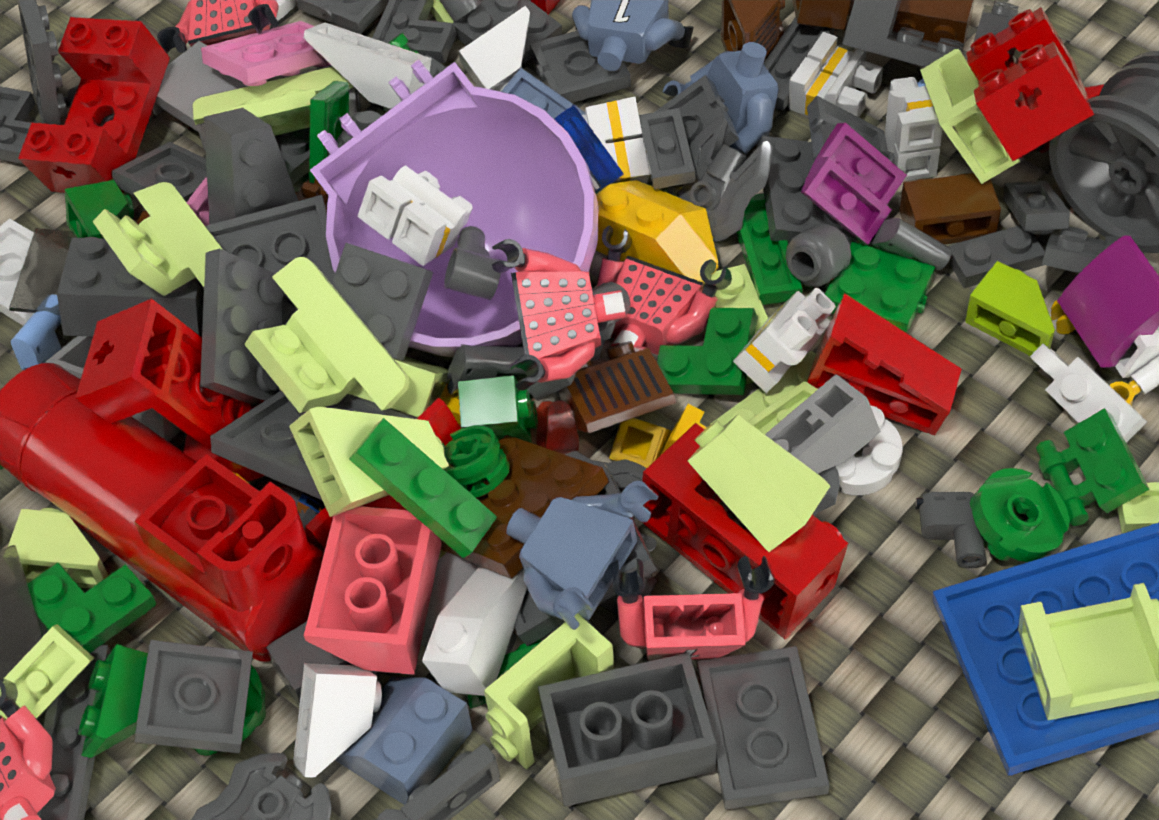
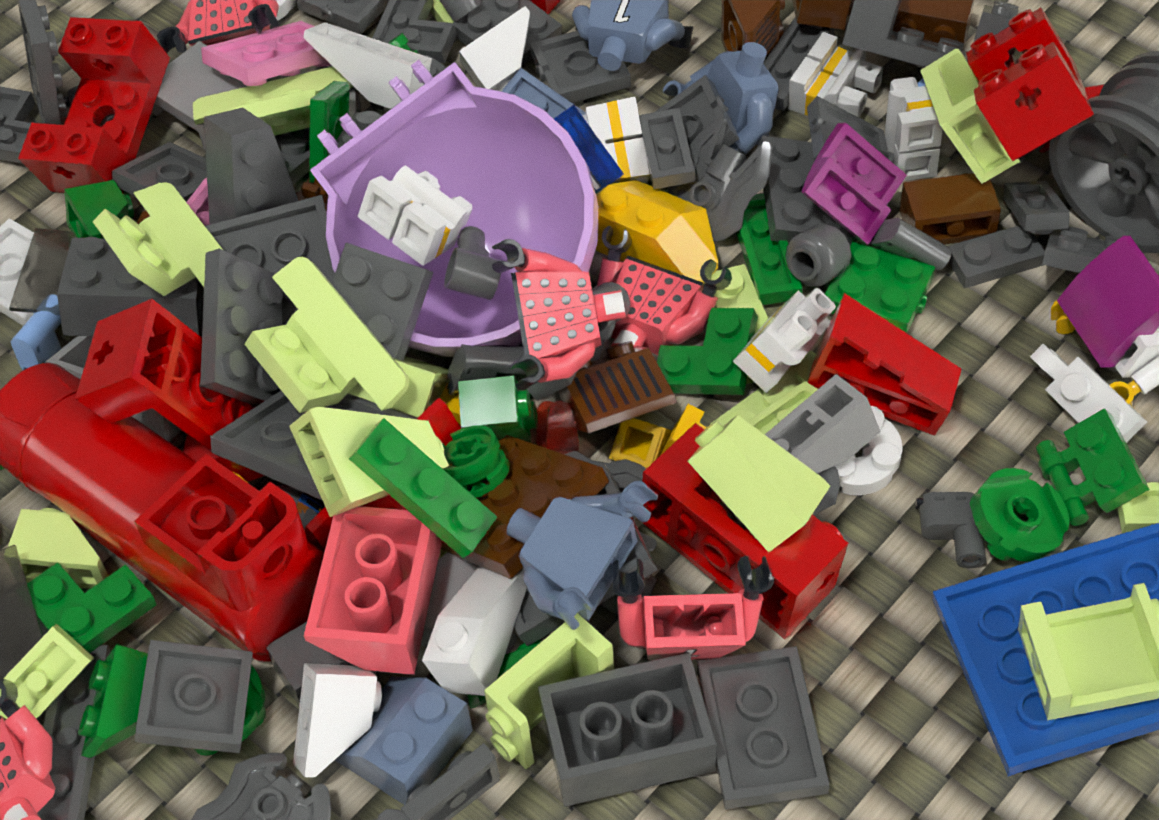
(1011, 309): lime slope -> none

